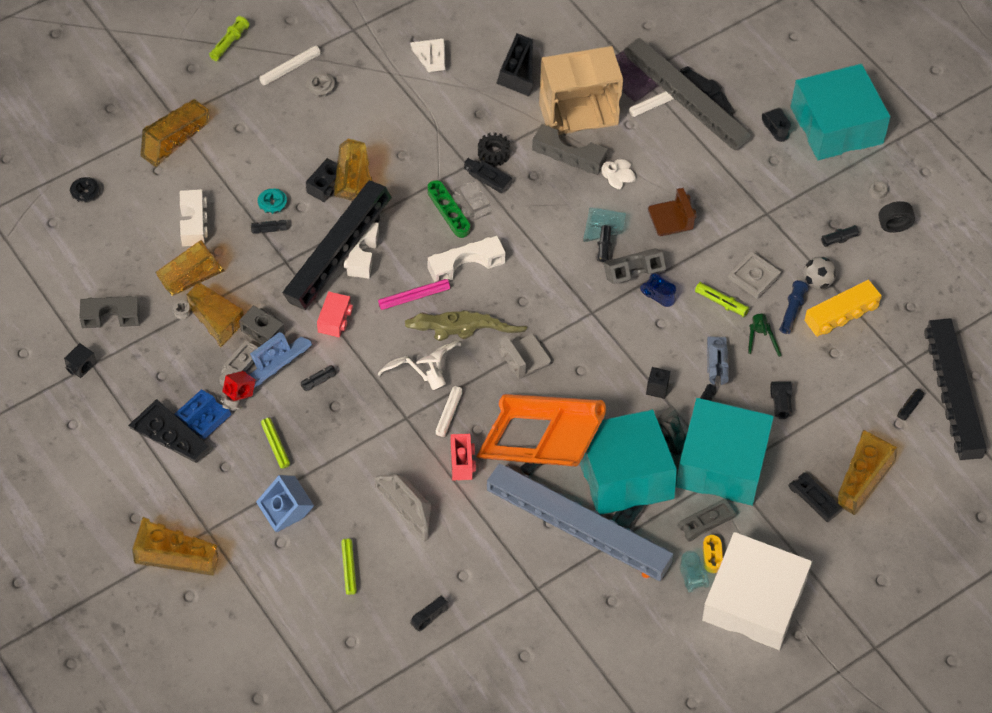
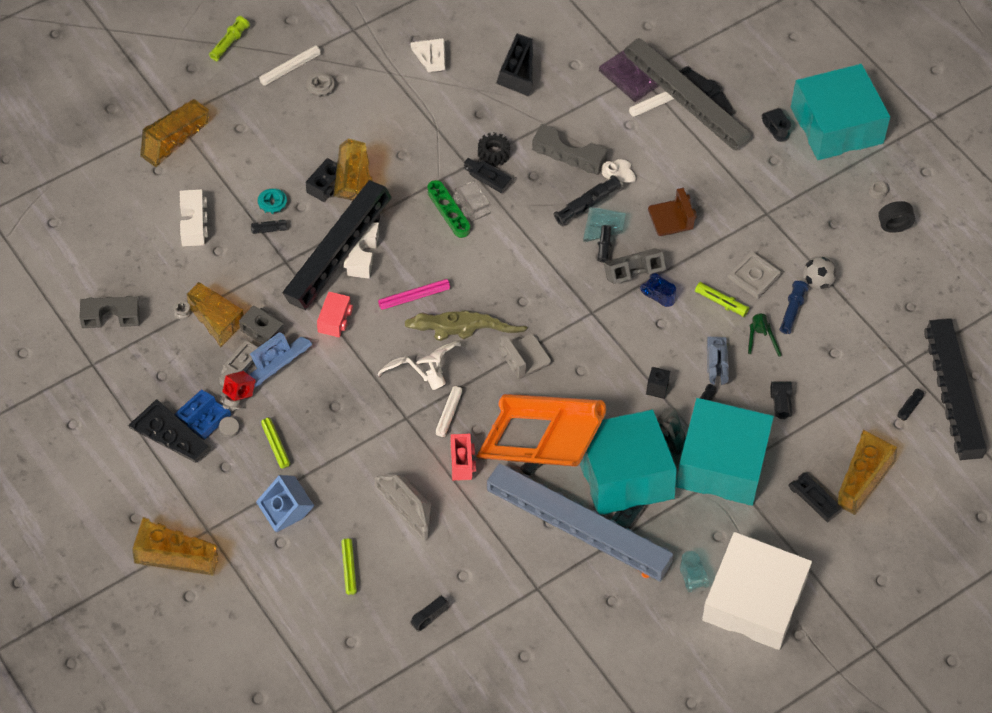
(79, 360): black brick -> none
(87, 184): black gear -> none
(189, 268): clear yellow wedge -> none
(228, 427): none -> light grey tile
(318, 378): black axle -> none
(486, 252): white arch -> none
(580, 90): tan tile -> none
(581, 204): none -> black piece
(706, 519): dark grey plate -> none
(707, 553): yellow beam -> none
(839, 235): black pin -> none
(842, 308): yellow brick -> none

